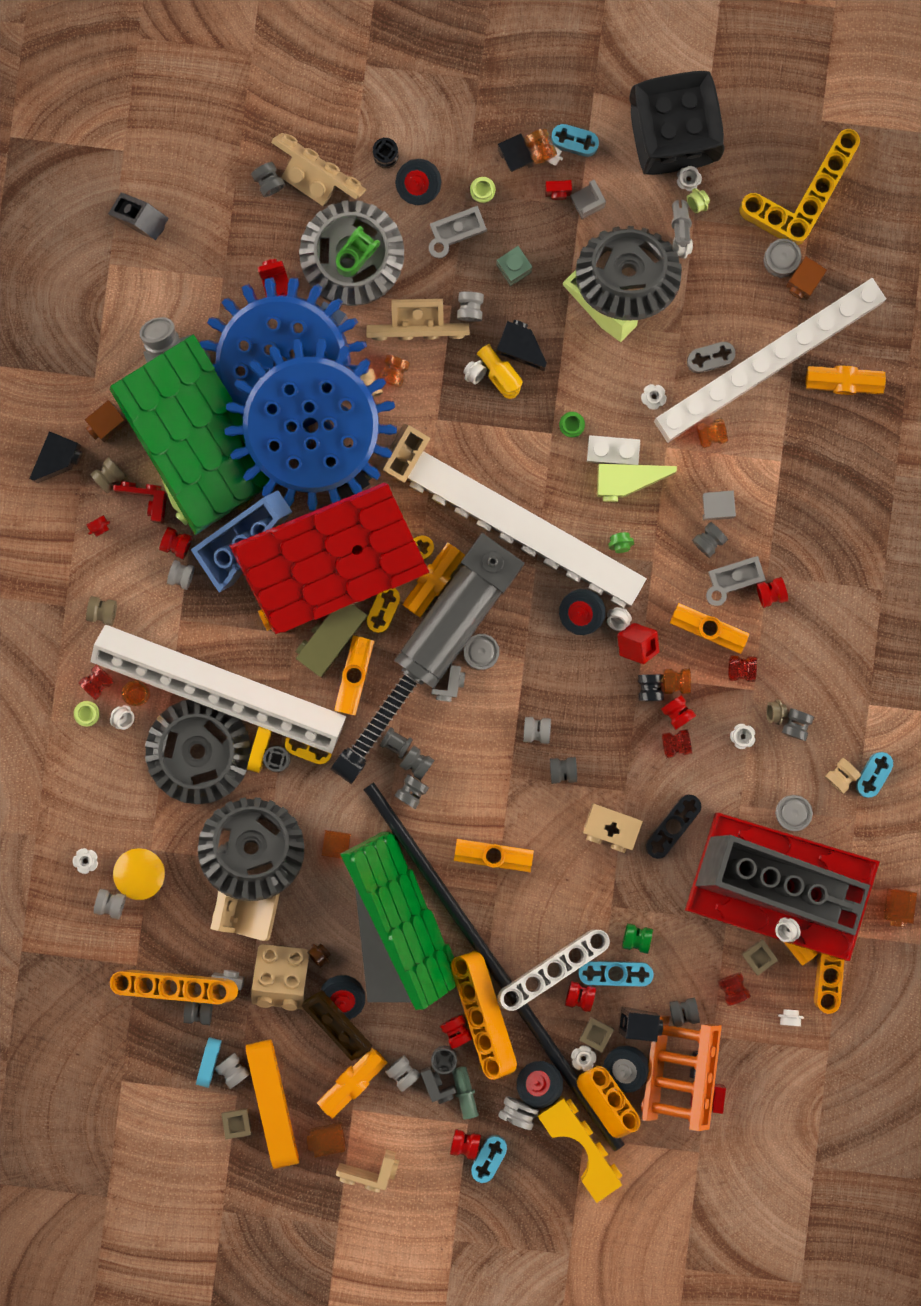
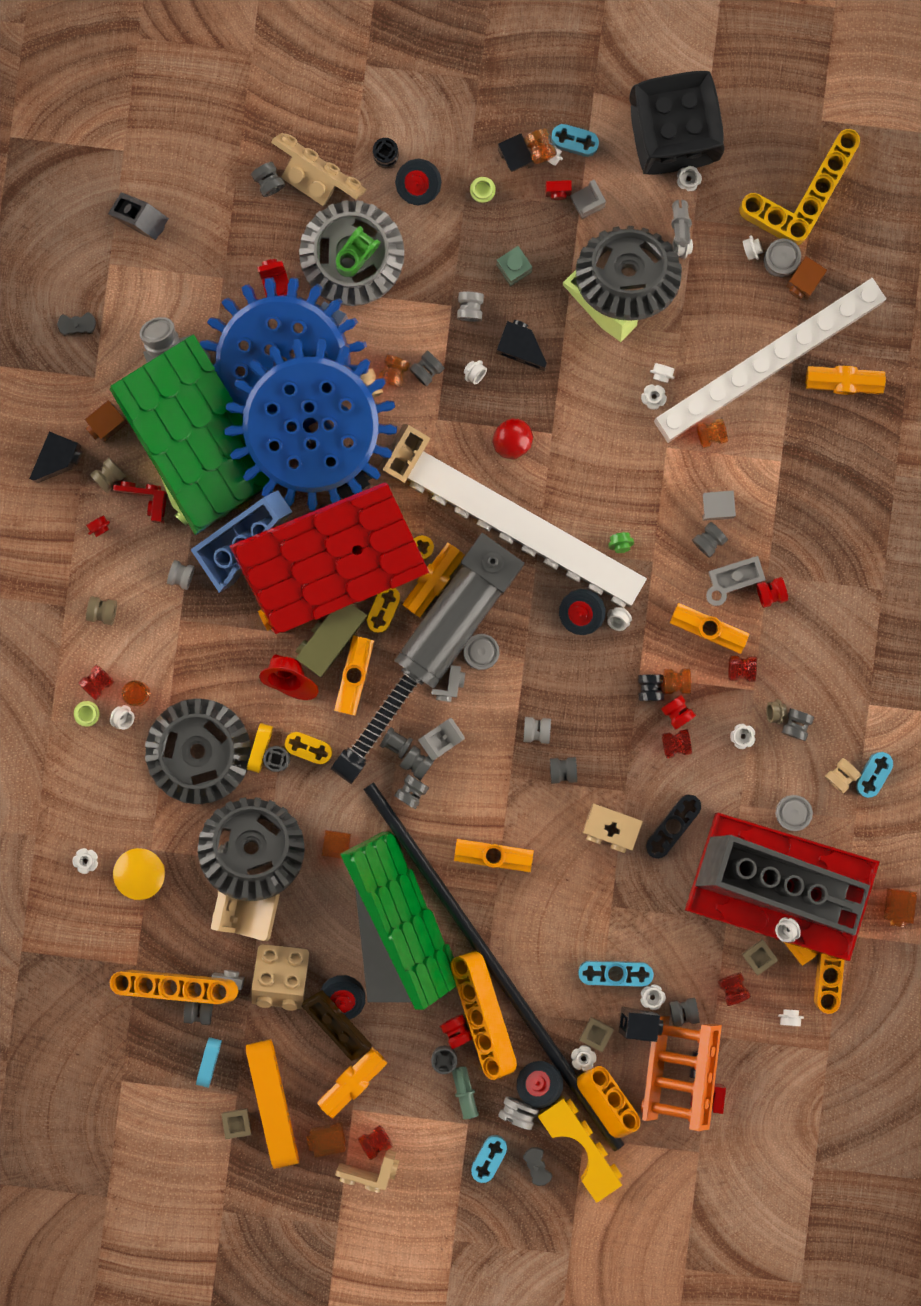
(76, 324): none -> dark grey piece
(109, 904): light grey wheel -> none
(176, 543): red wheel -> none
(217, 688): white brick -> none
(232, 1070): light grey wheel -> none
(288, 677): none -> red piece
(319, 955): reddish brown plate -> none
(375, 1142): none -> clear red wheel
(398, 1068): light grey wheel -> none
(417, 319): tan bracket -> none
(432, 365): none -> dark grey wheel
(433, 1082): dark grey bracket -> none
(441, 739): none -> light grey bracket
(456, 229): light grey hinge -> none
(465, 1144): red wheel -> none
(501, 373): yellow arm -> none
(512, 438): none -> red hair
(539, 1174): none -> dark grey piece
(566, 968): white beam -> none
(572, 424): bright green plate -> none
(586, 997): red wheel -> none
(613, 450): white plate -> none
(622, 480): yellowish green slope -> none
(627, 1067): black wheel -> none
(637, 938): green wheel -> none
(638, 643): red panel -> none
(659, 997): none -> white plate
(662, 373): none -> white plate
(698, 200): yellowish green plate -> none
(712, 363): light grey beam -> none
(752, 248): none -> white plate

